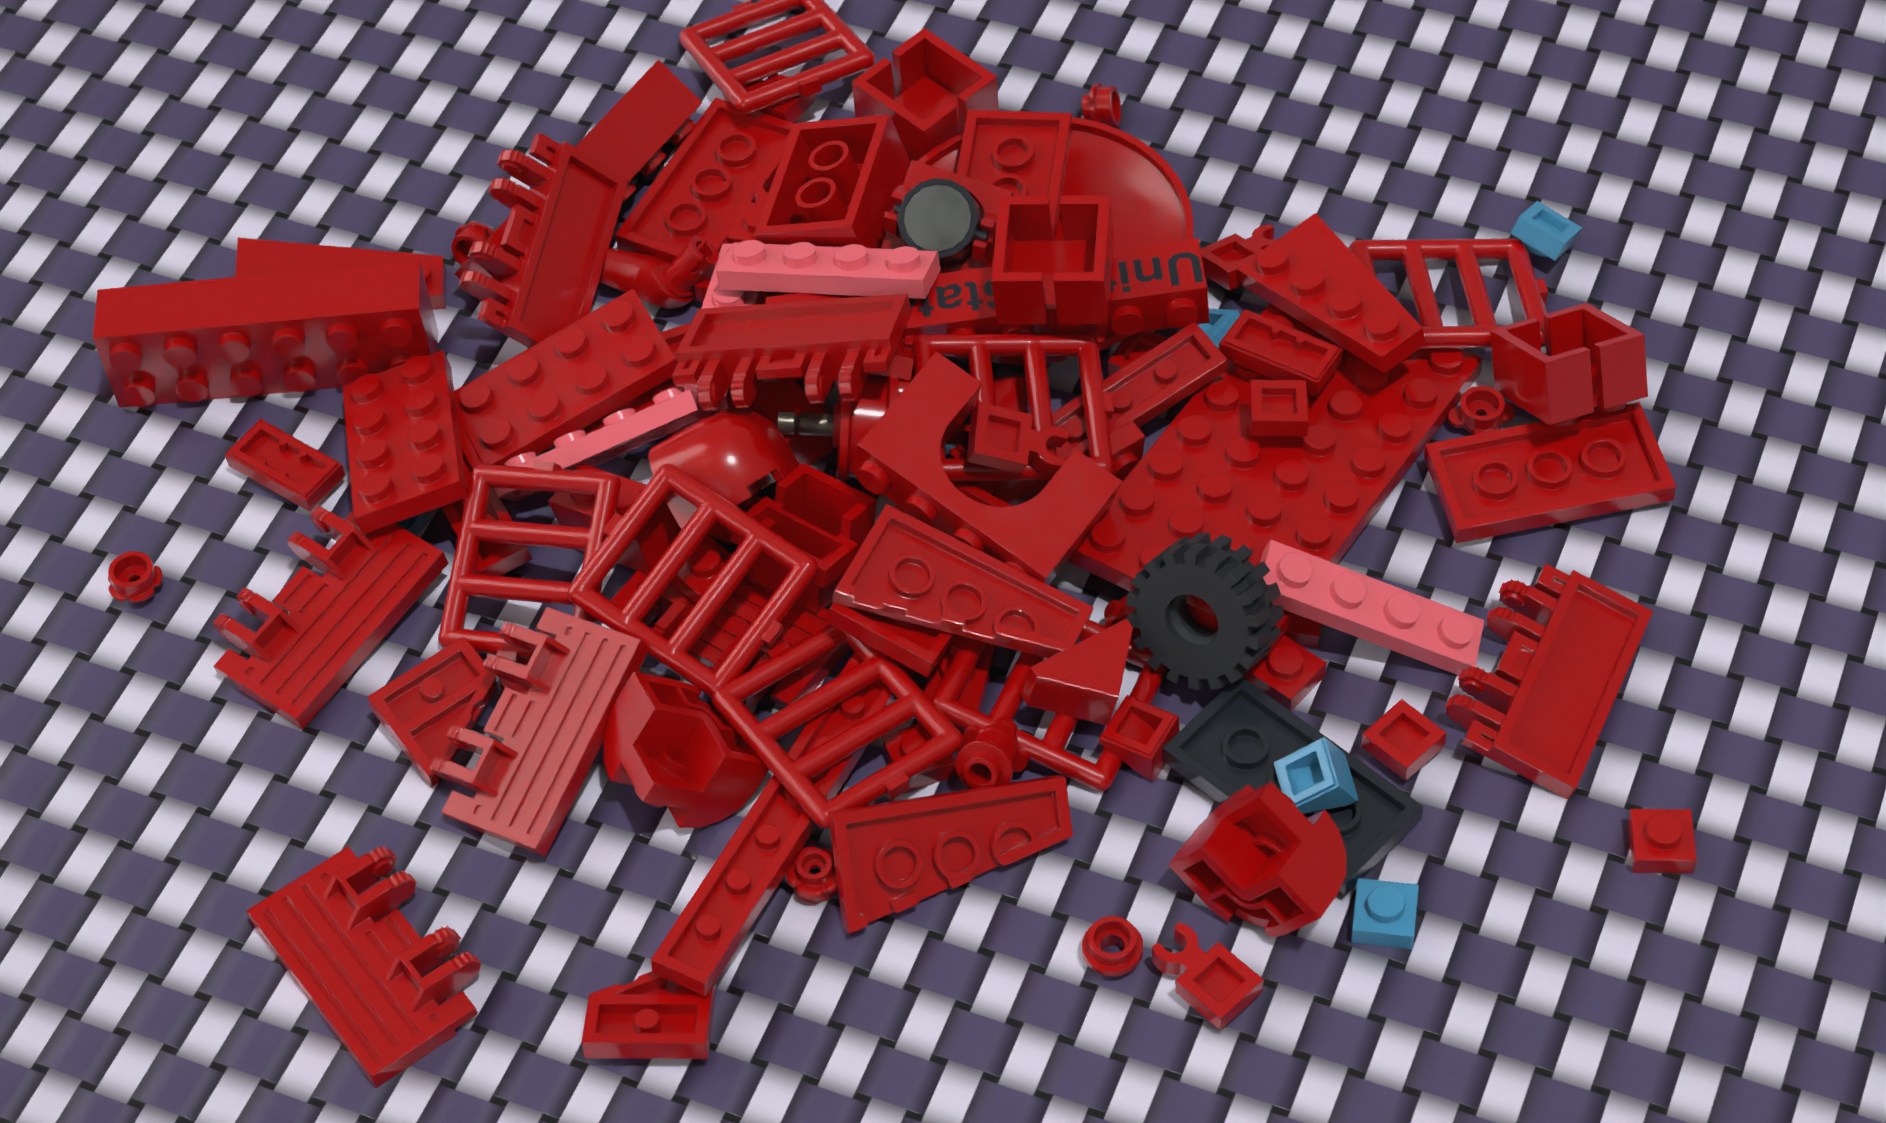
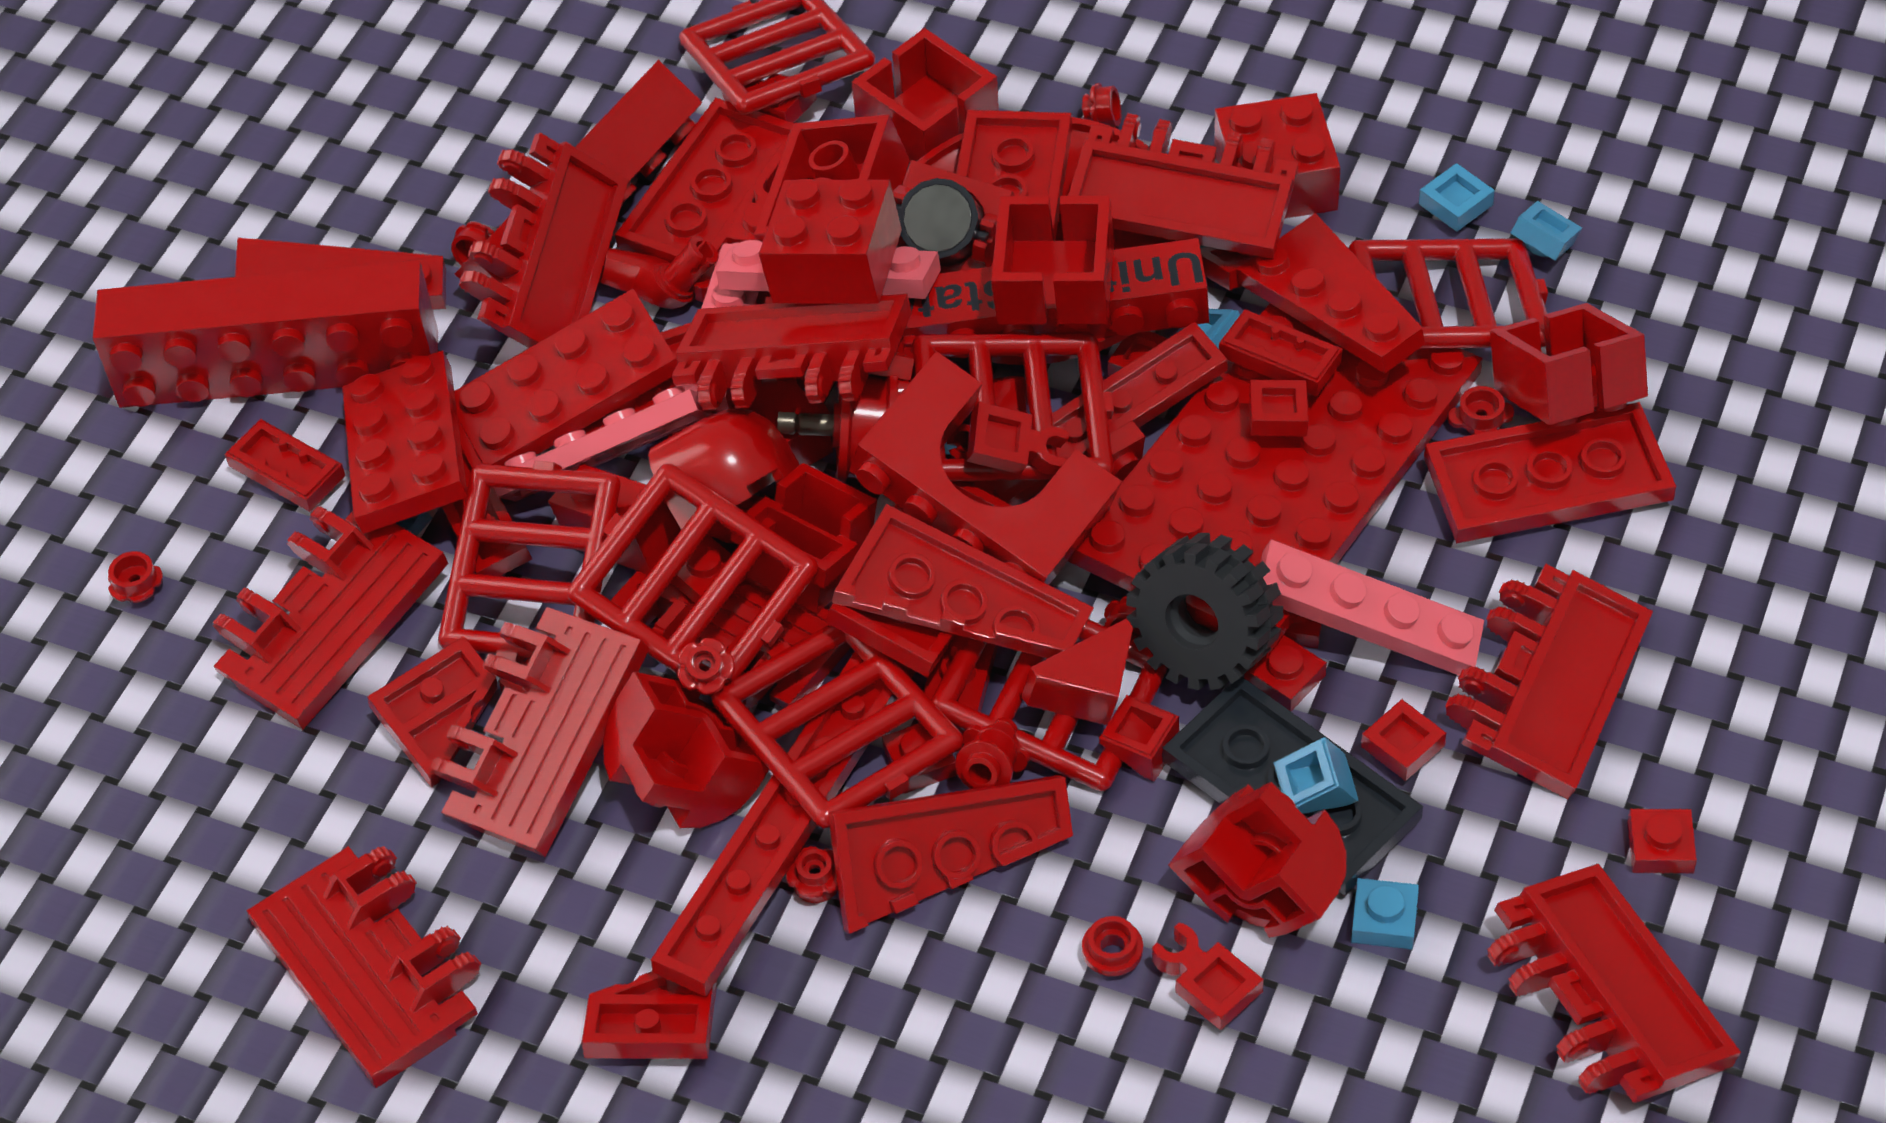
(707, 681): none -> red plate
(830, 241): none -> red brick
(1185, 191): none -> red hinge
(1298, 135): none -> red brick
(1456, 197): none -> dark azure plate
(1611, 969): none -> red hinge

